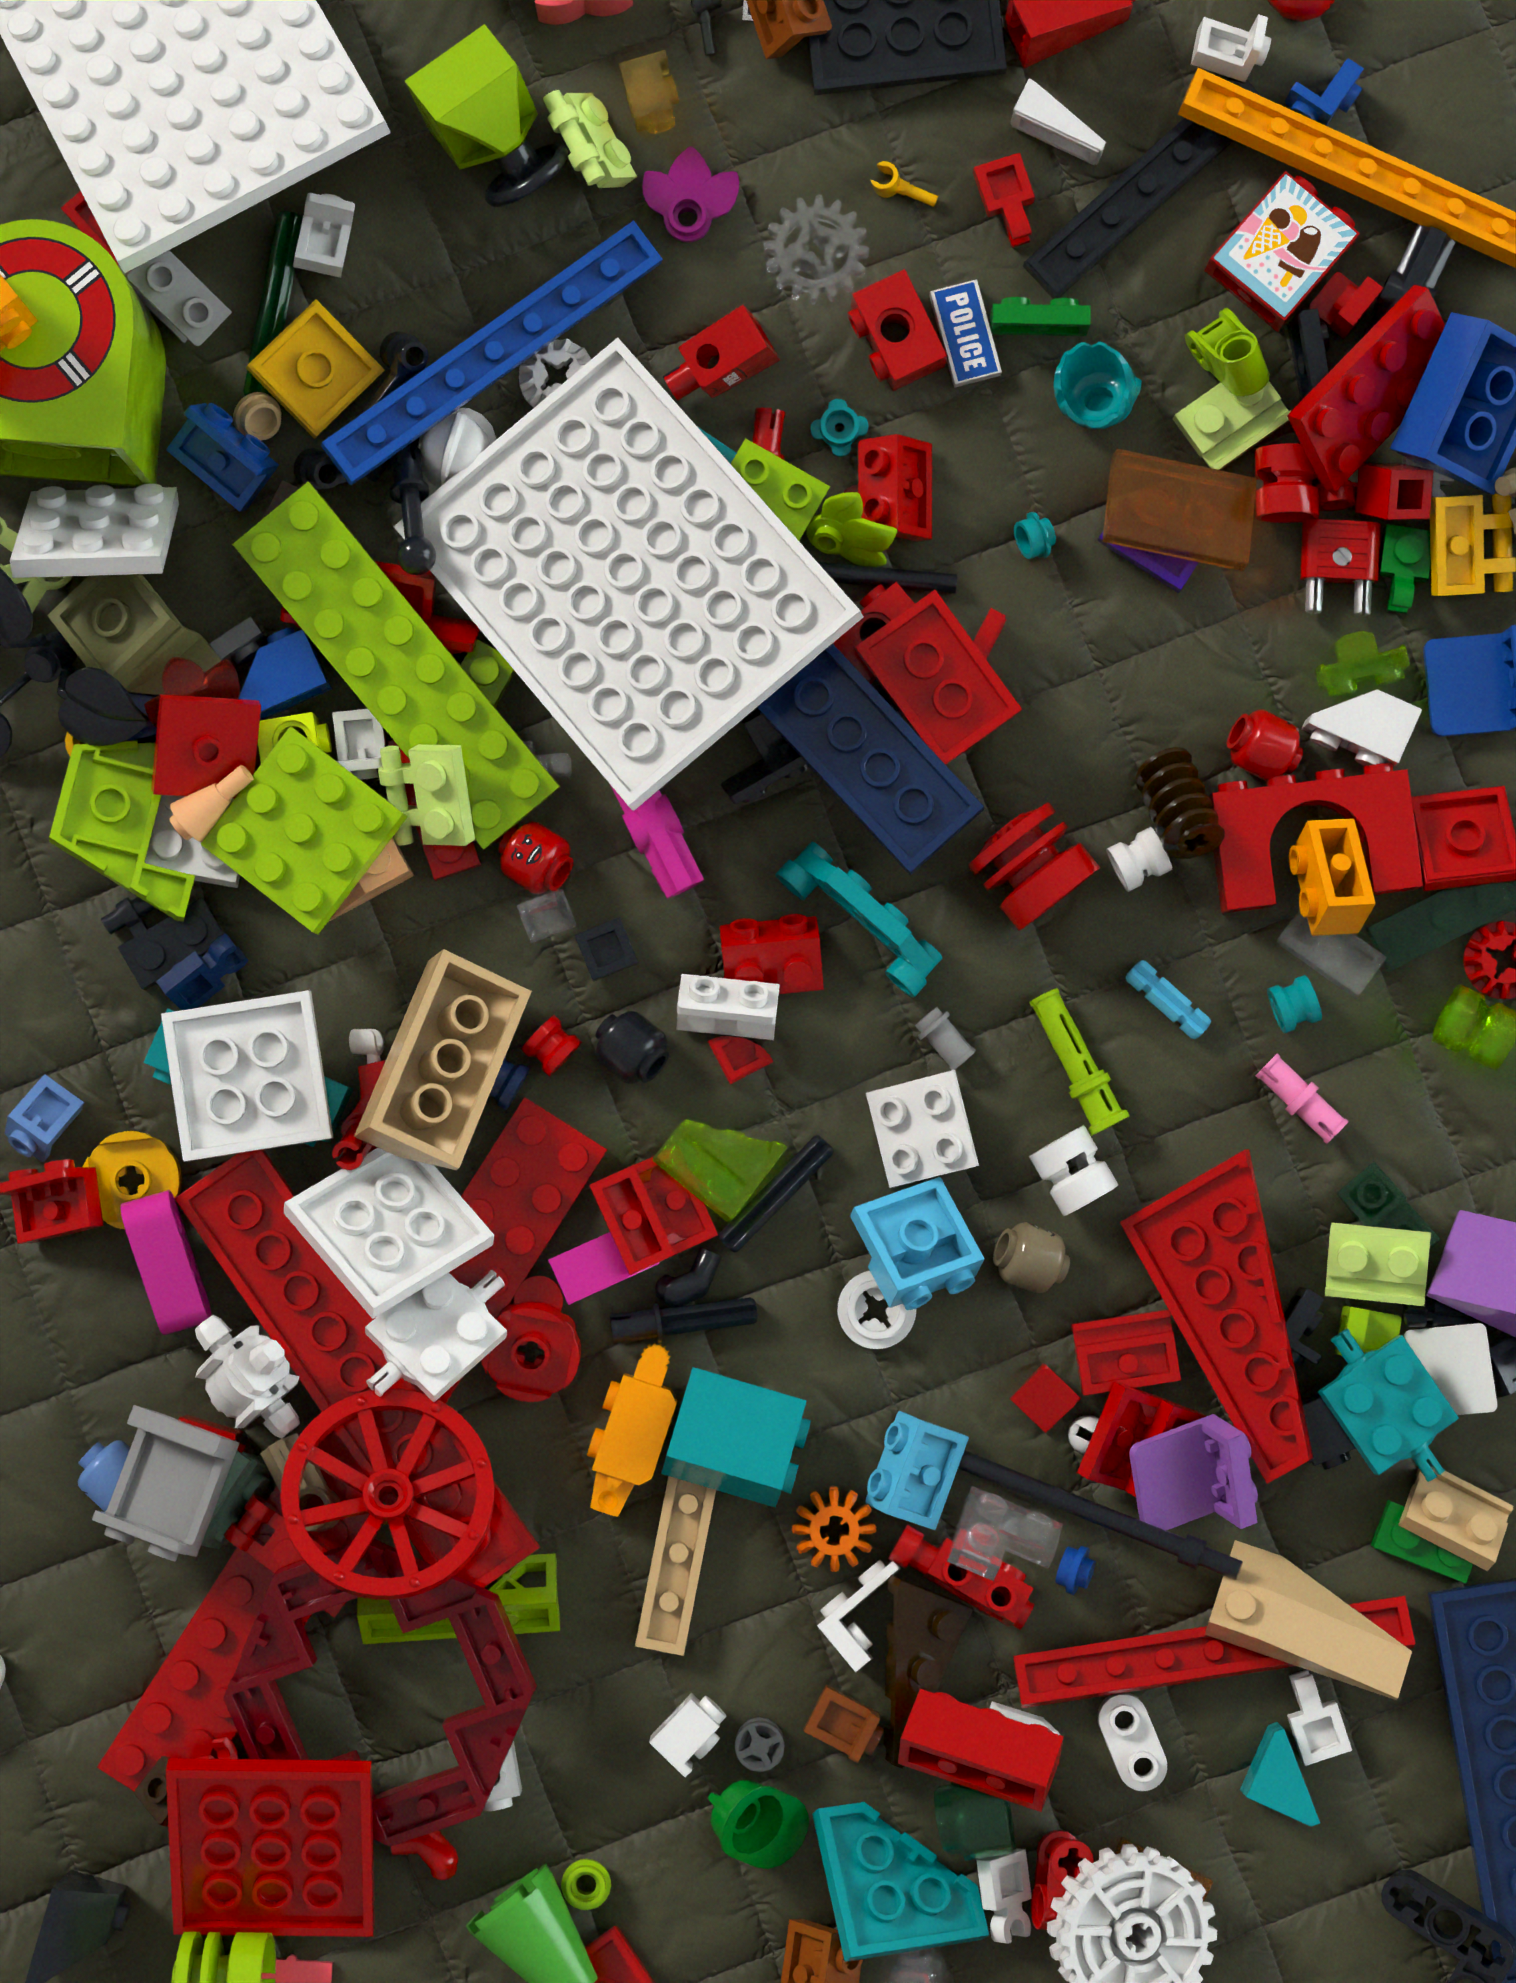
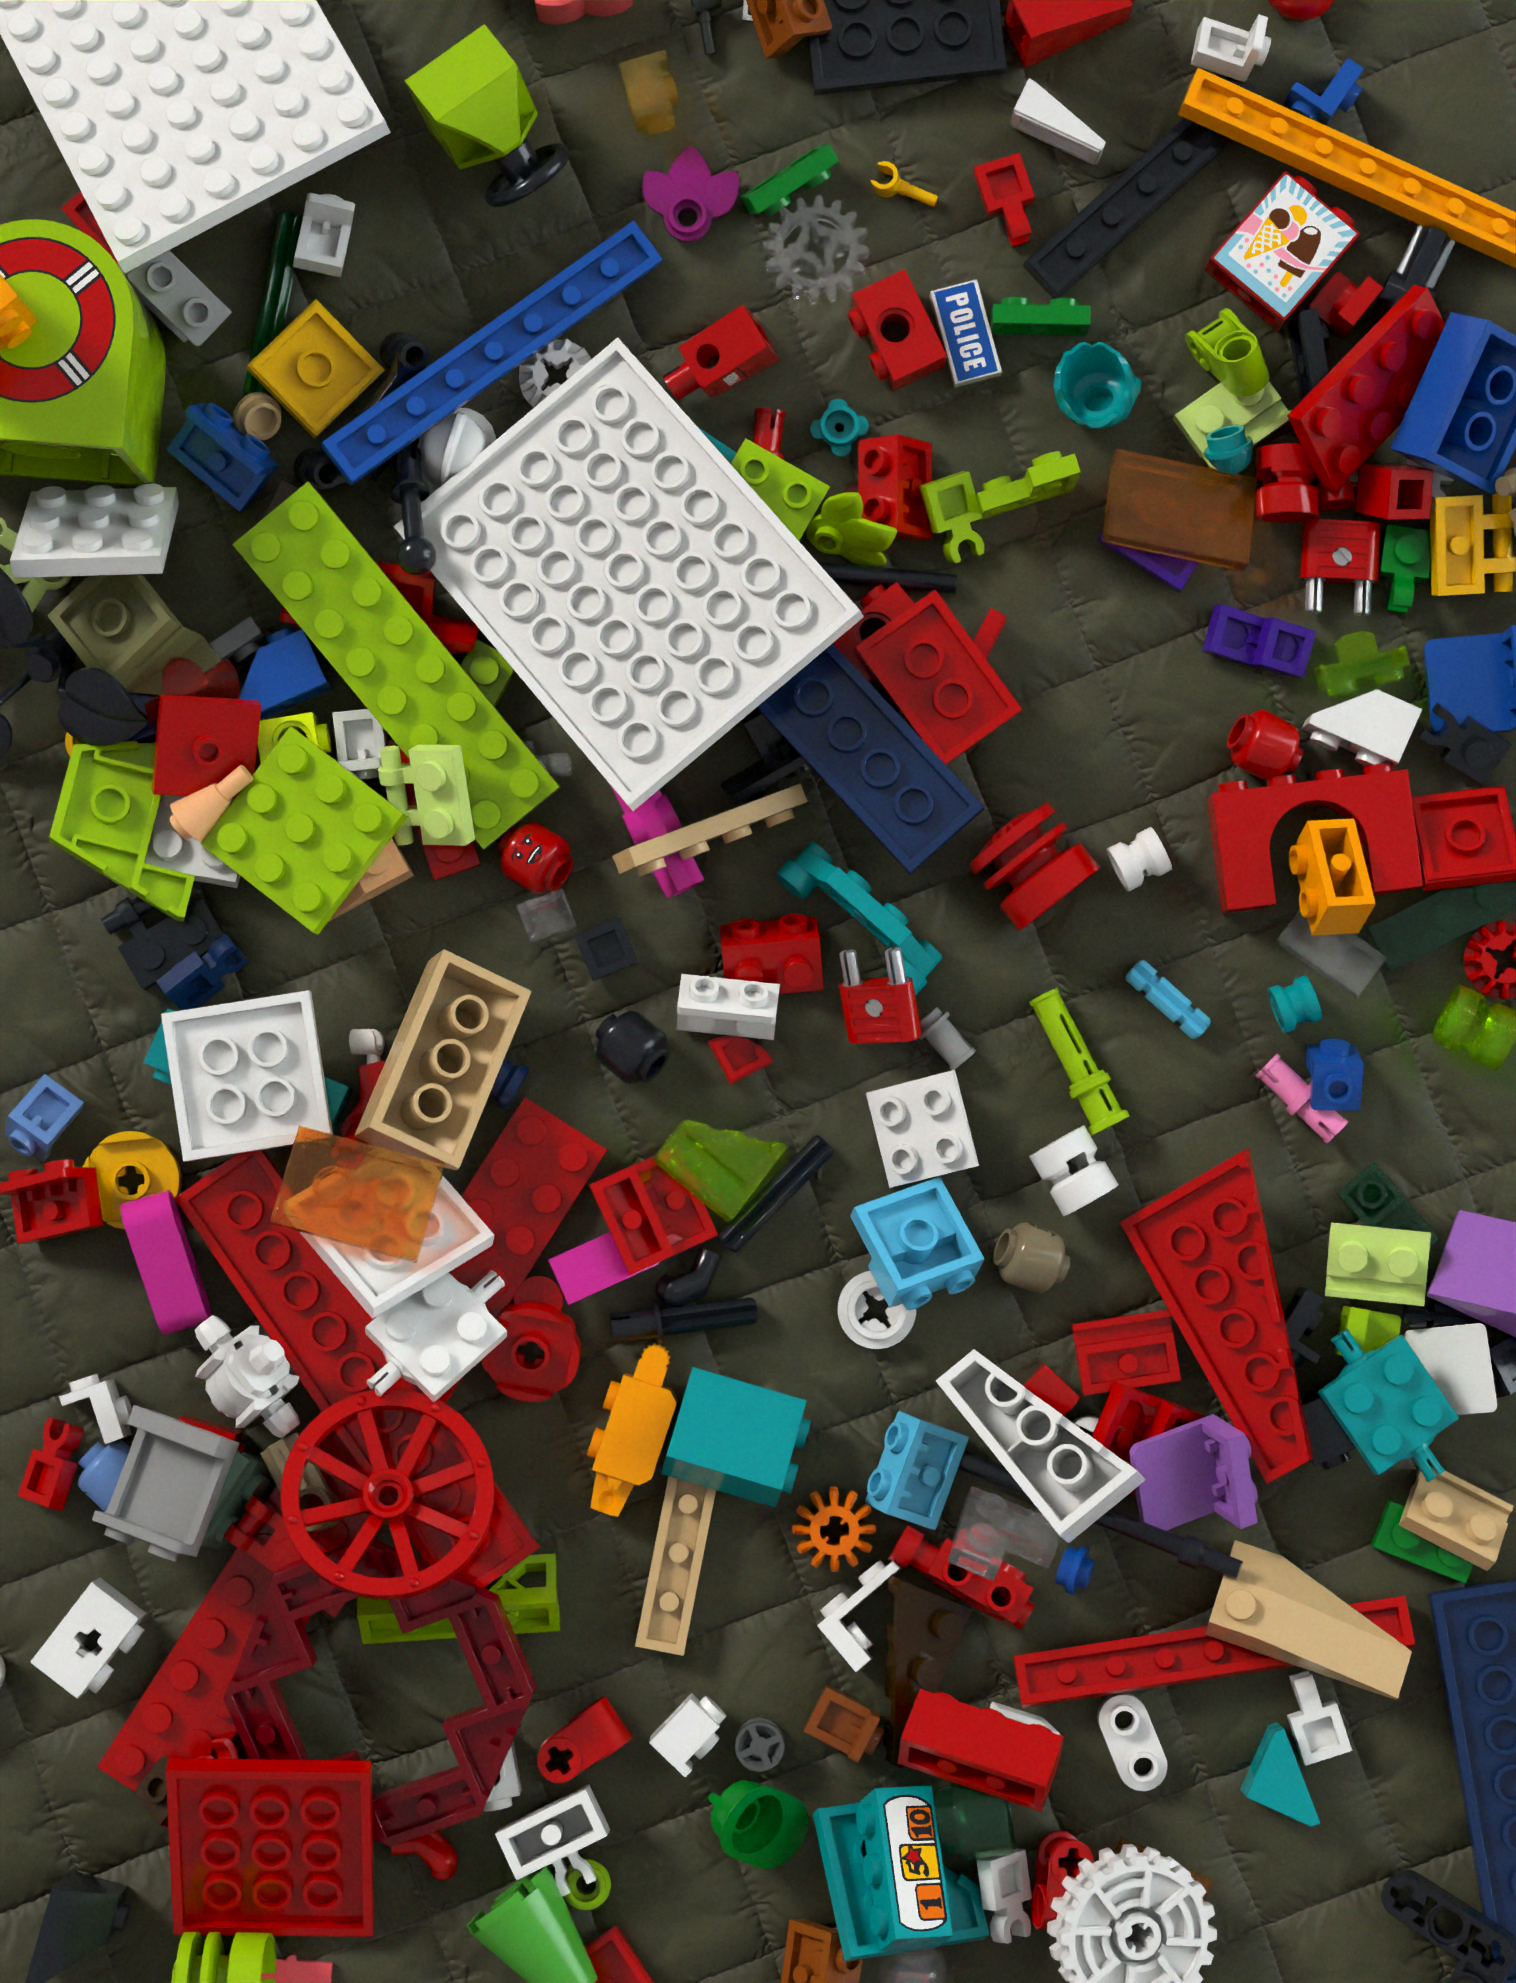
(50, 1470): none -> red plate
(64, 1653): none -> white brick
(110, 1408): none -> white bracket
(357, 1194): none -> clear orange tile
(551, 1045): red wheel -> none
(553, 1833): none -> white brick
(590, 139): yellowish green plate -> none
(590, 1738): none -> red piece
(693, 838): none -> tan plate
(807, 170): none -> green plate
(879, 1007): none -> red piece
(904, 1868): none -> brick
(951, 508): none -> lime plate
(1034, 536): teal plate -> none
(1047, 478): none -> lime plate
(1049, 1457): none -> white wedge
(1179, 804): dark brown piece -> none
(1229, 449): none -> teal plate
(1259, 641): none -> dark purple slope
(1335, 1075): none -> blue bracket
(1469, 746): none -> black plate

